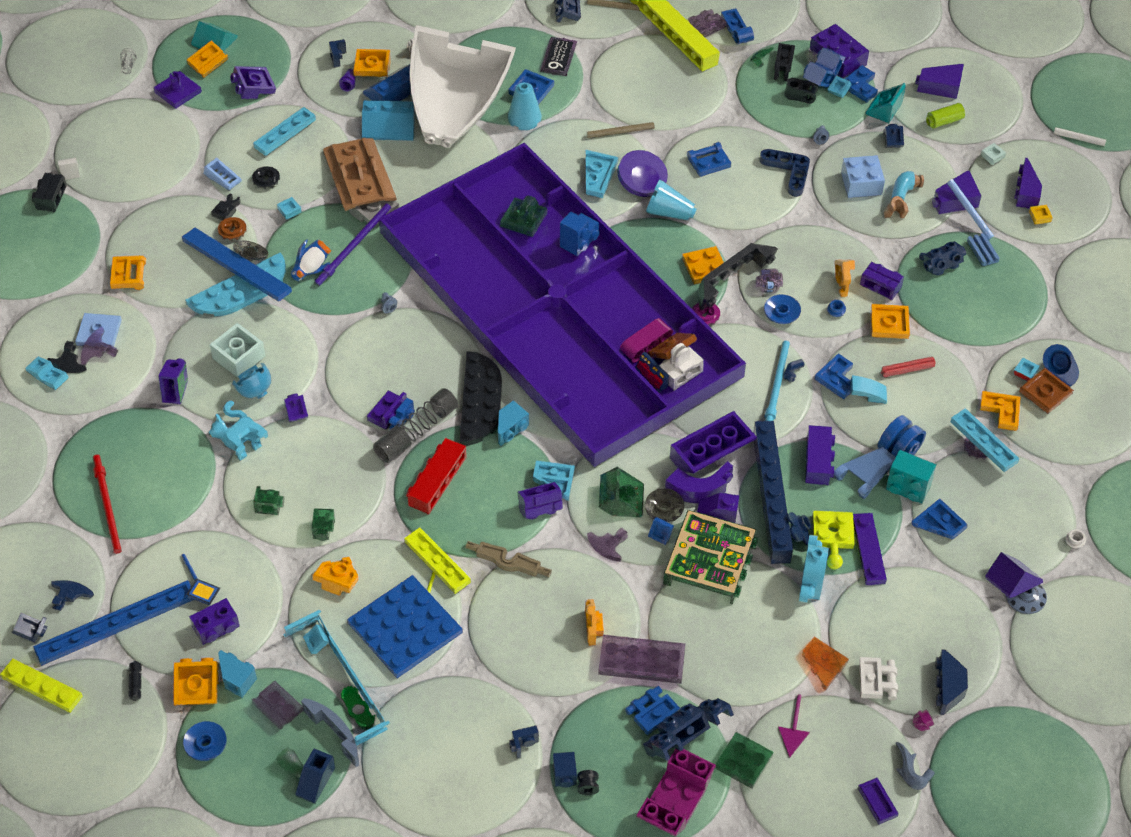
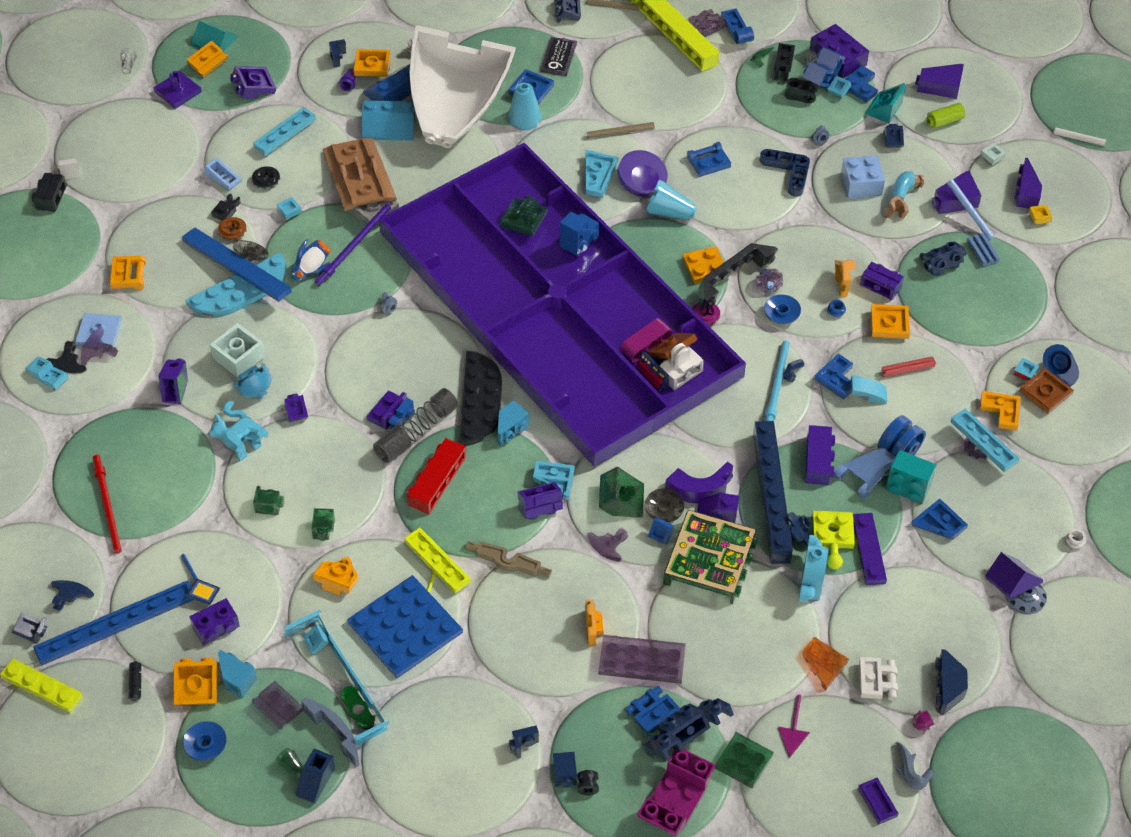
(711, 443): dark purple slope -> none

